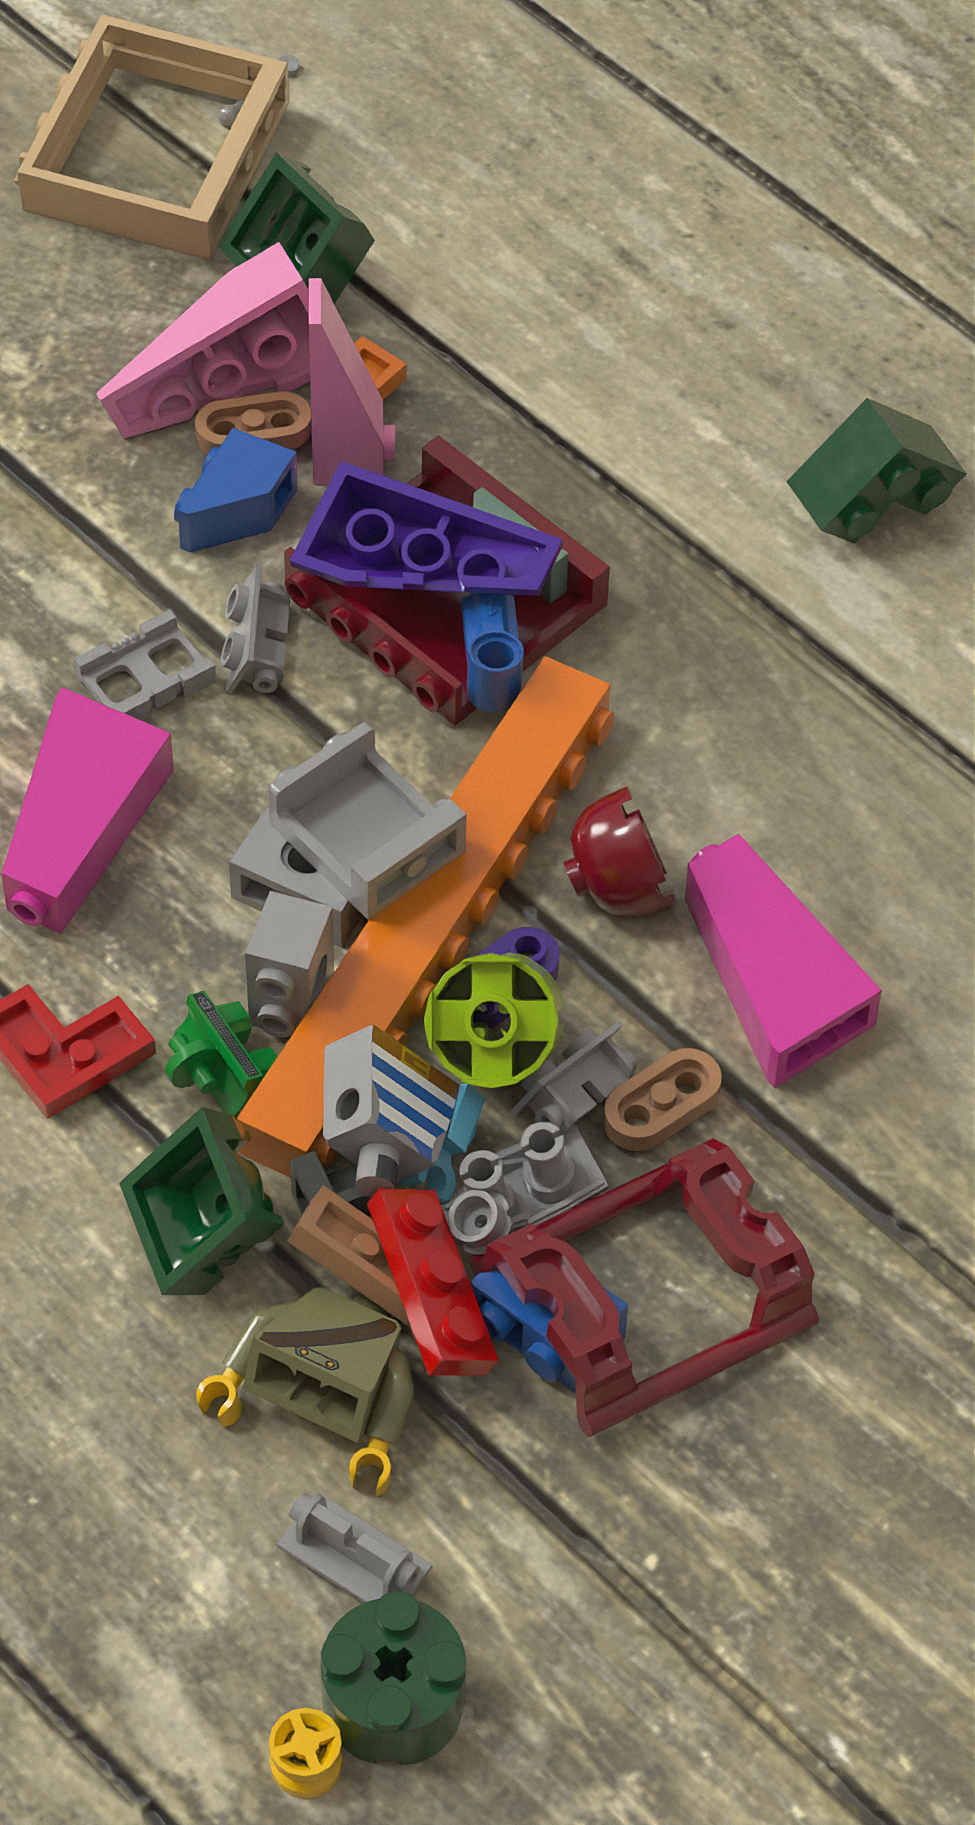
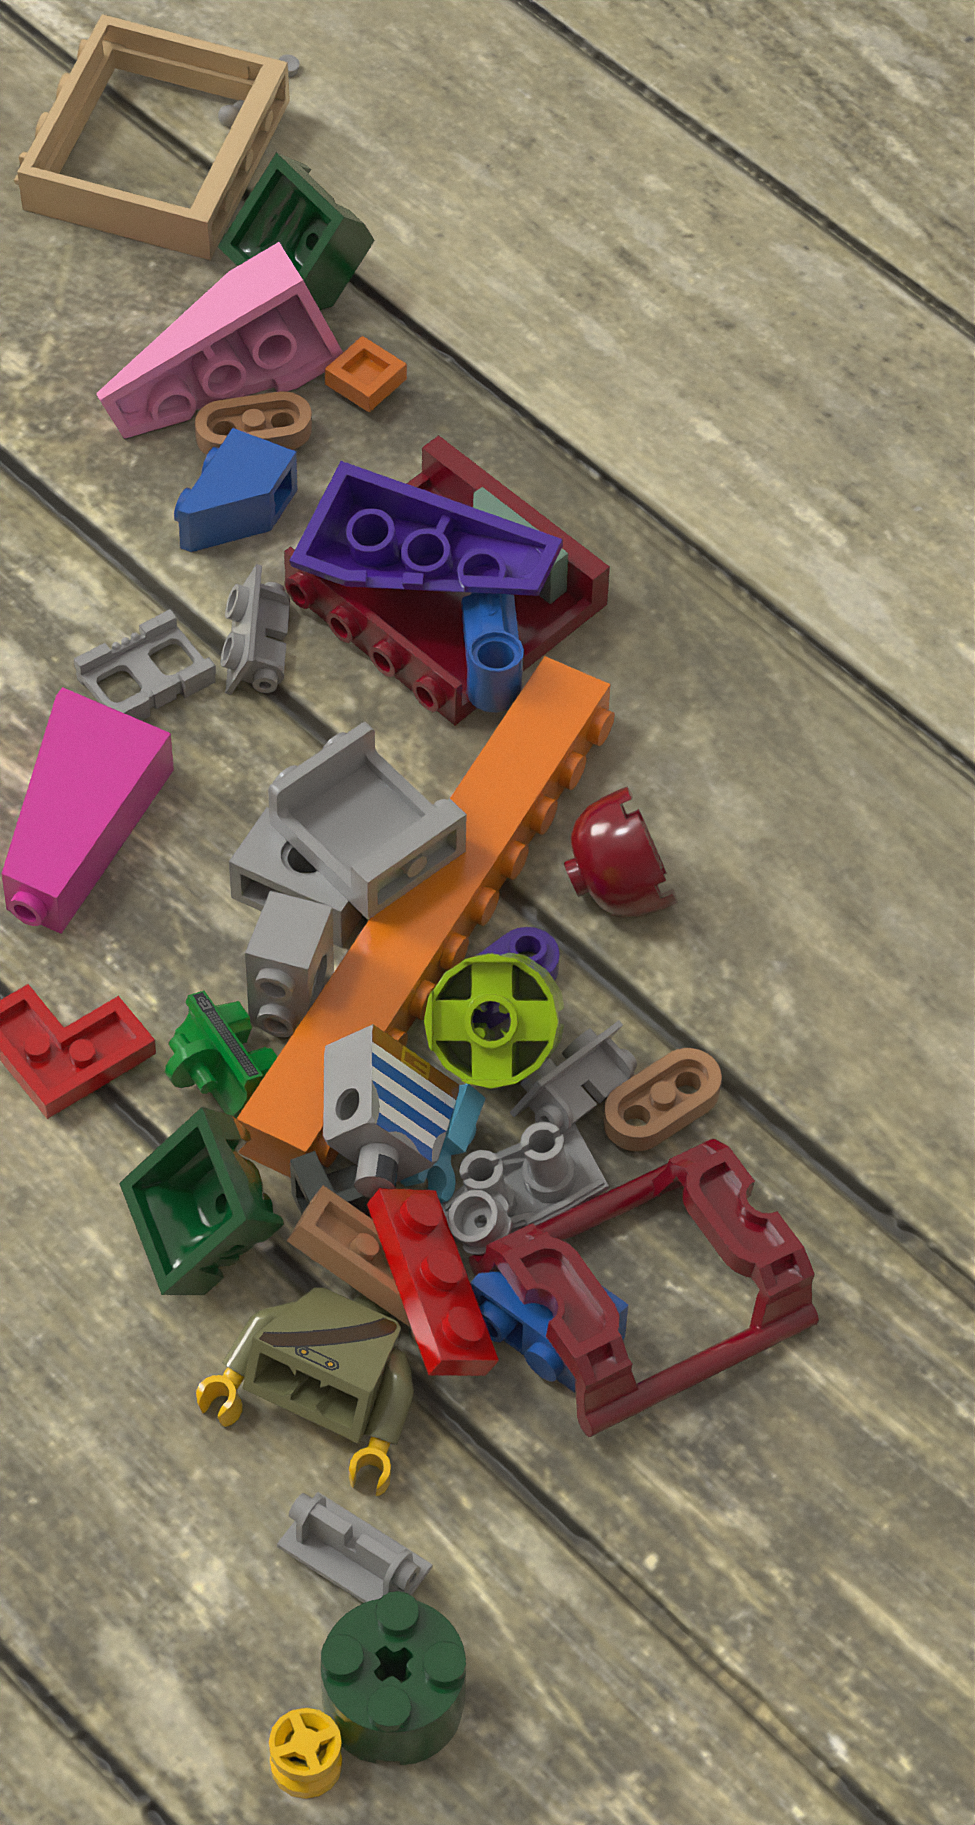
(343, 396): bright pink wedge -> none
(776, 961): dark pink slope -> none
(871, 464): dark green brick -> none

